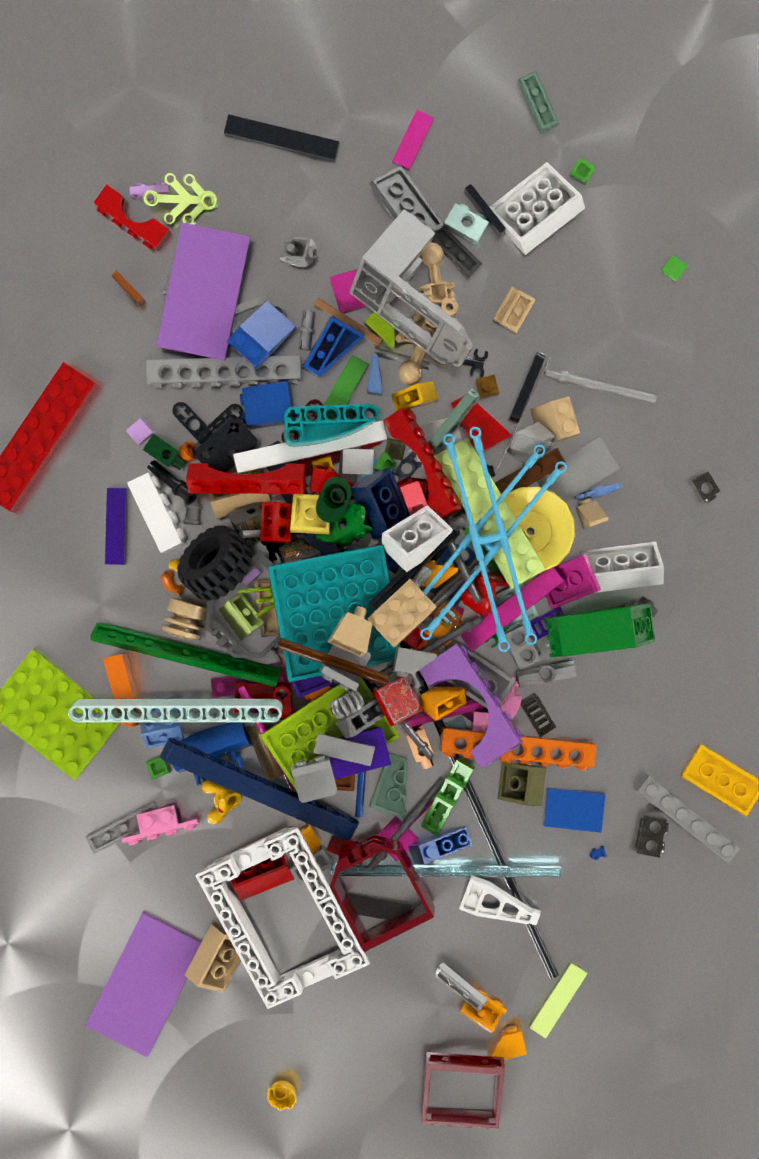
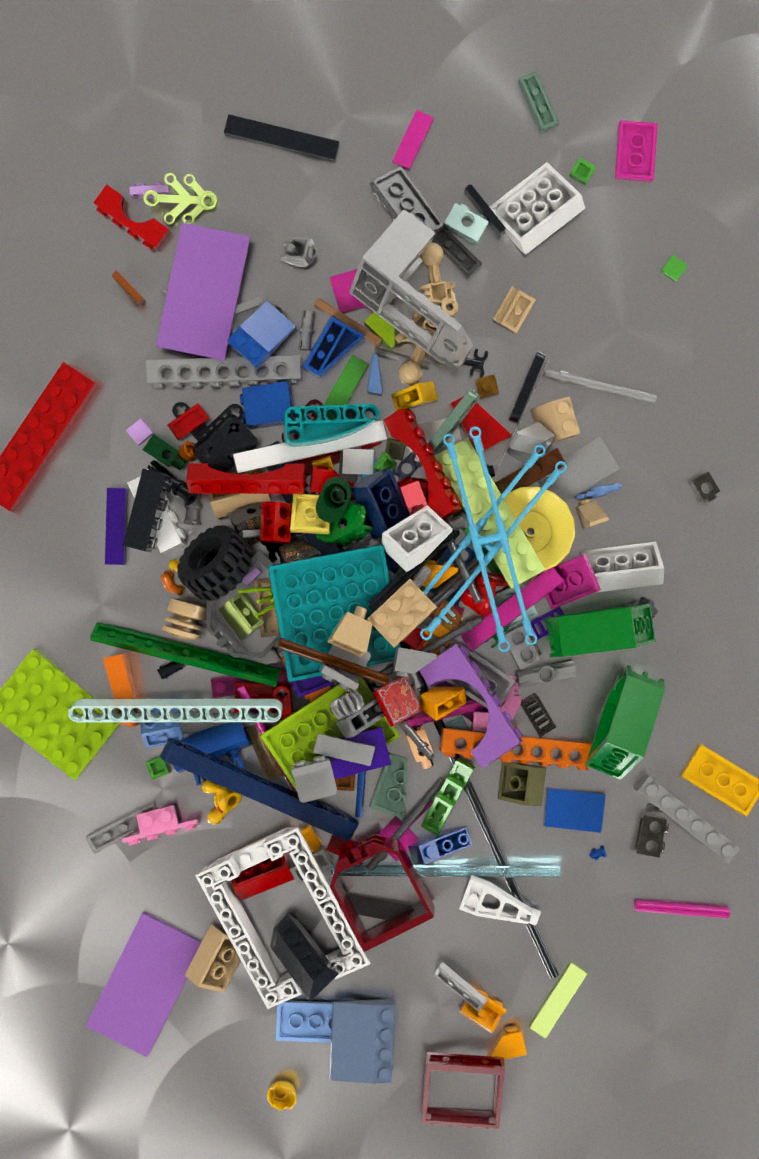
(147, 510): none -> black brick
(169, 669): none -> black pin
(188, 421): none -> red tile
(301, 957): none -> black slope
(304, 1021): none -> light blue plate
(362, 1041): none -> sand blue slope
(626, 723): none -> green container
(636, 150): none -> dark pink tile
(682, 909): none -> dark pink axle

